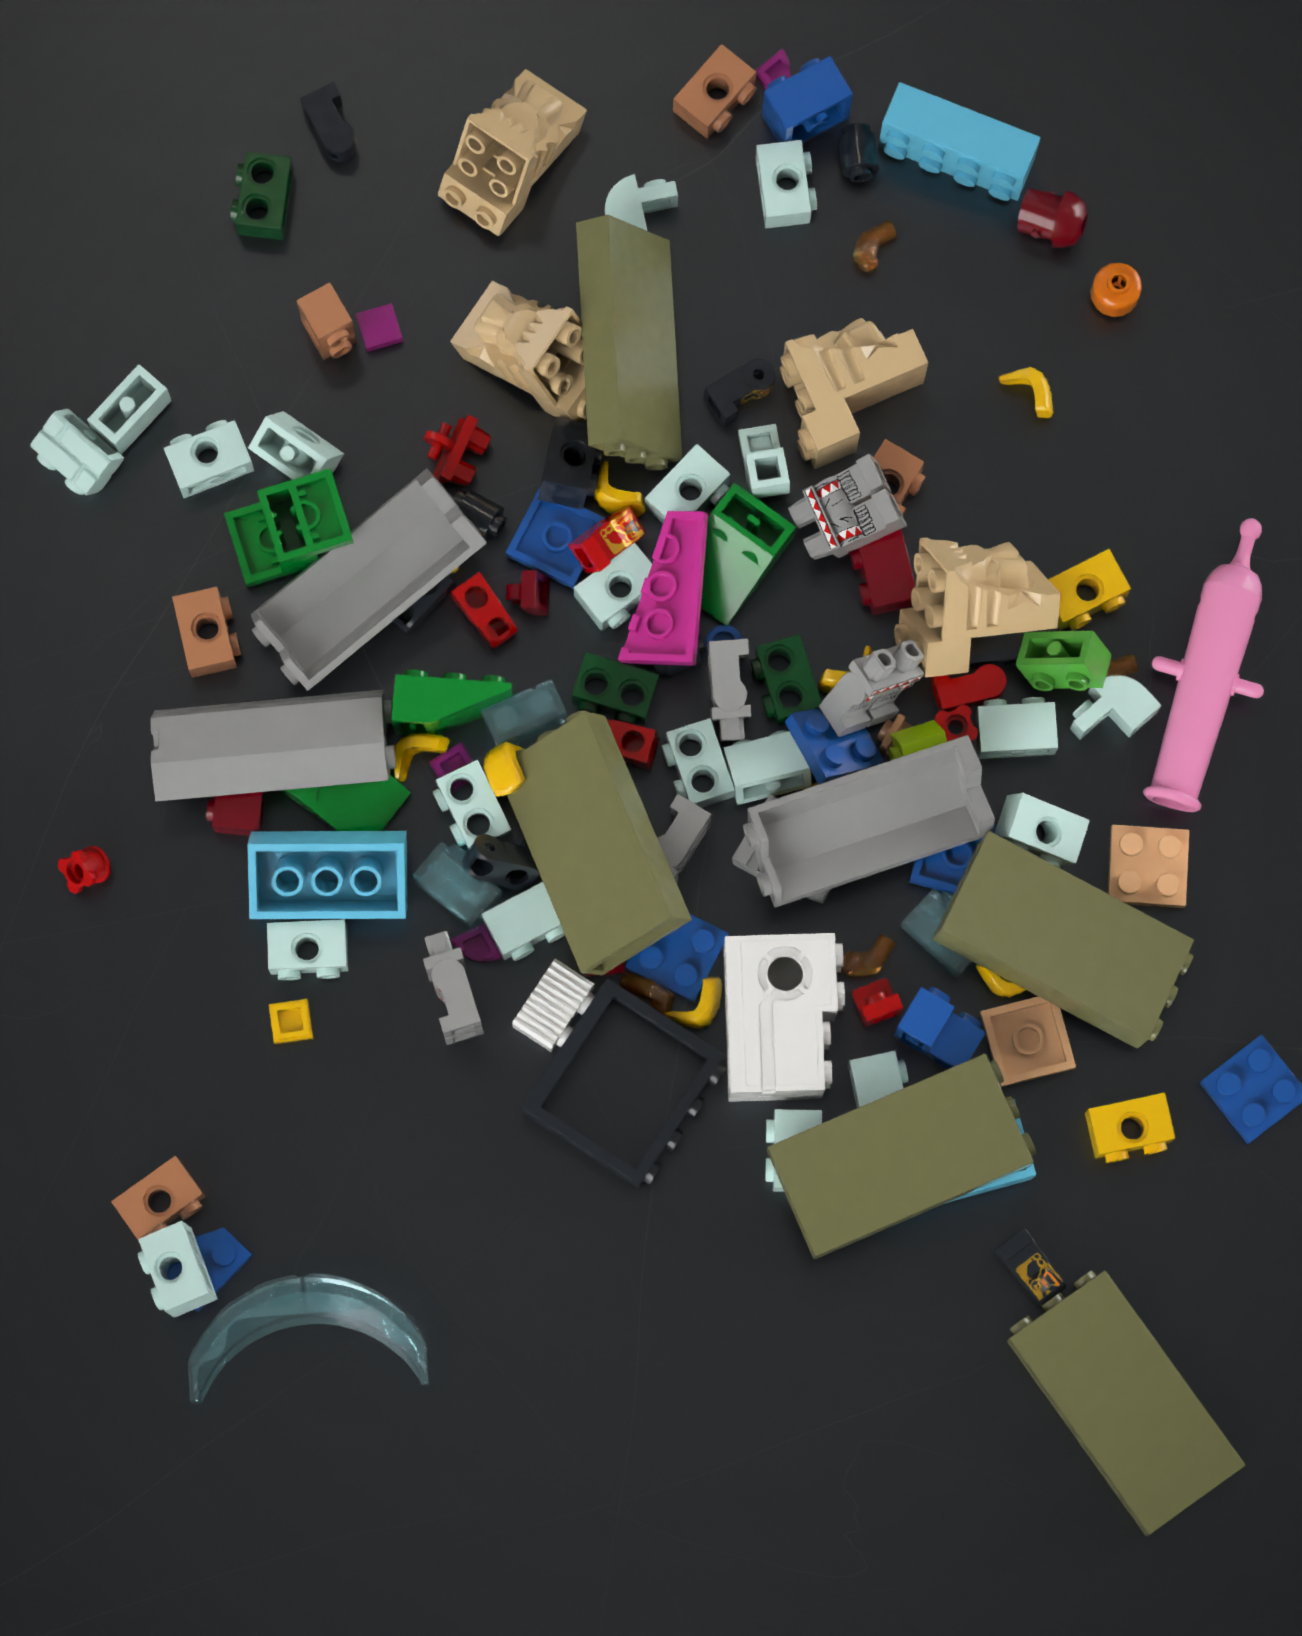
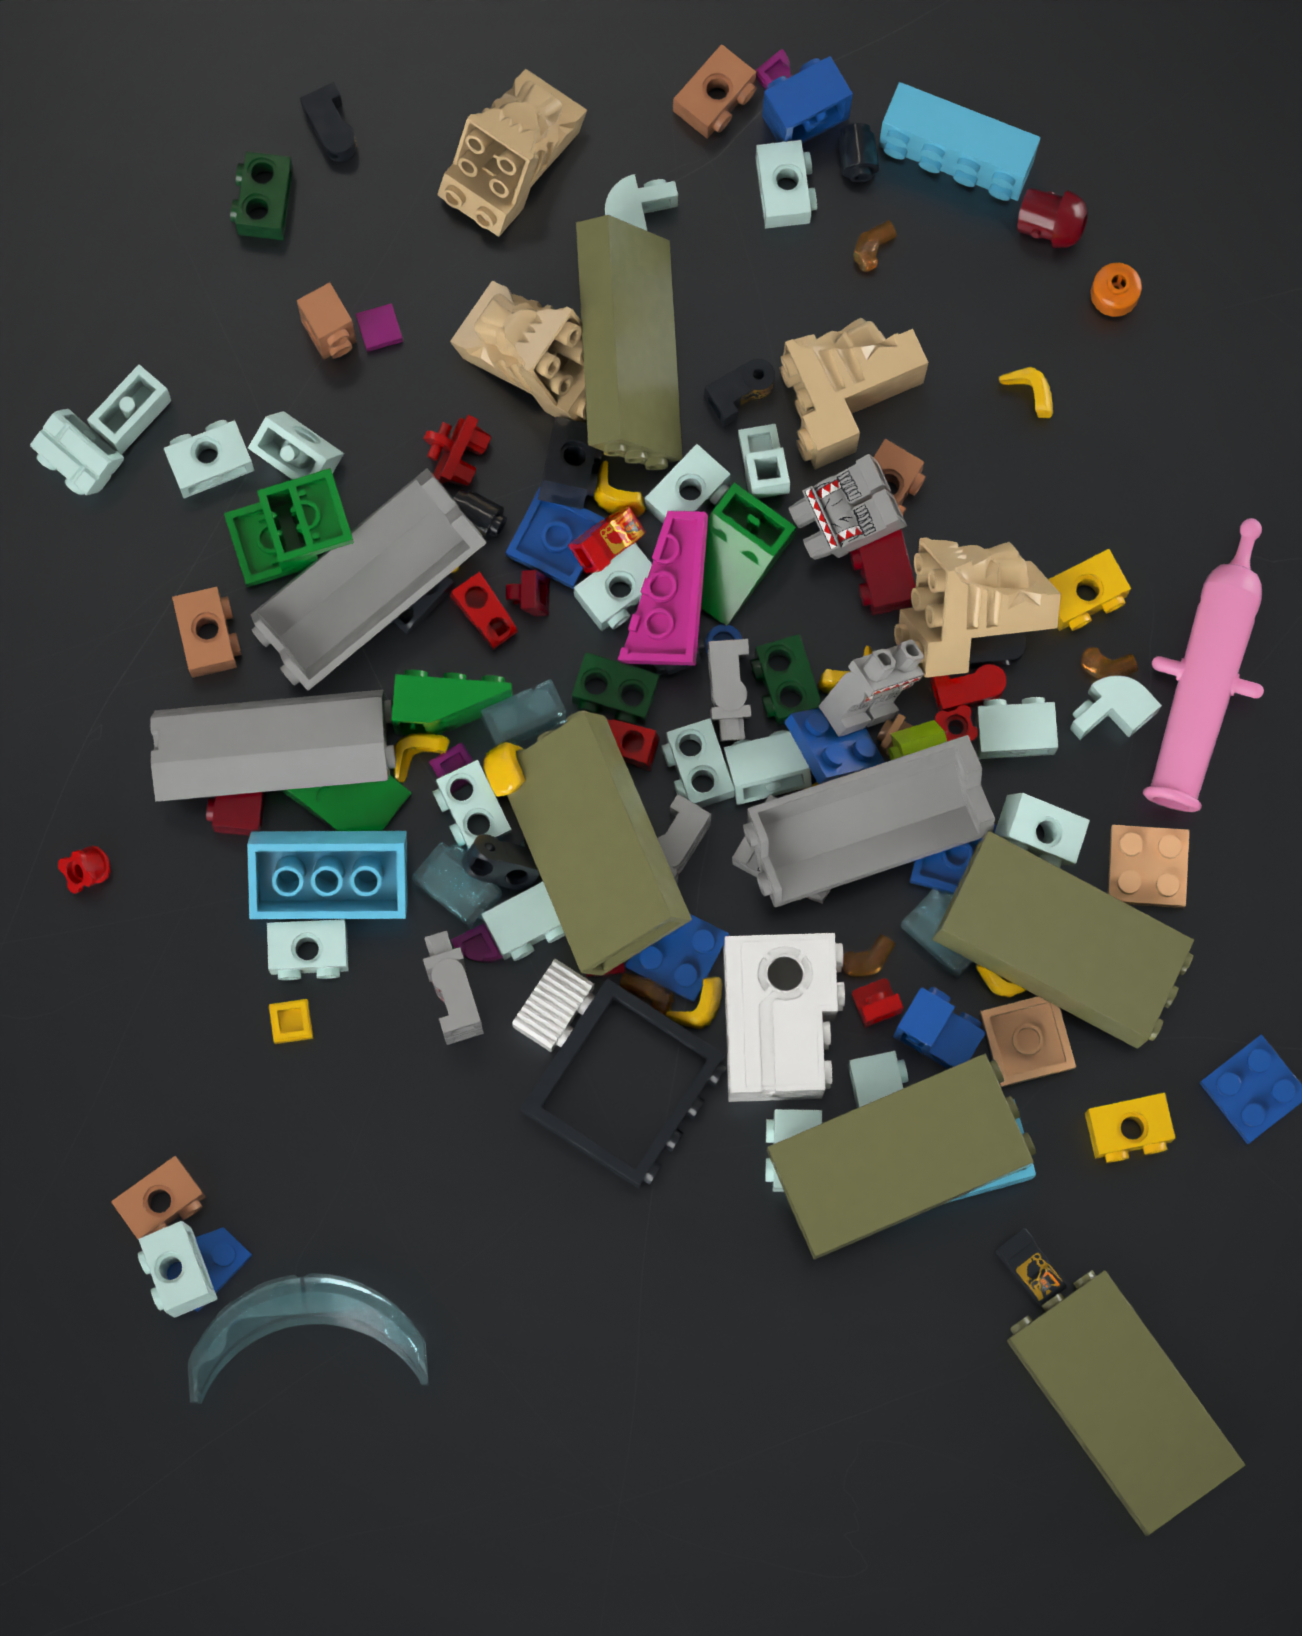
(1063, 660): bright green brick -> none

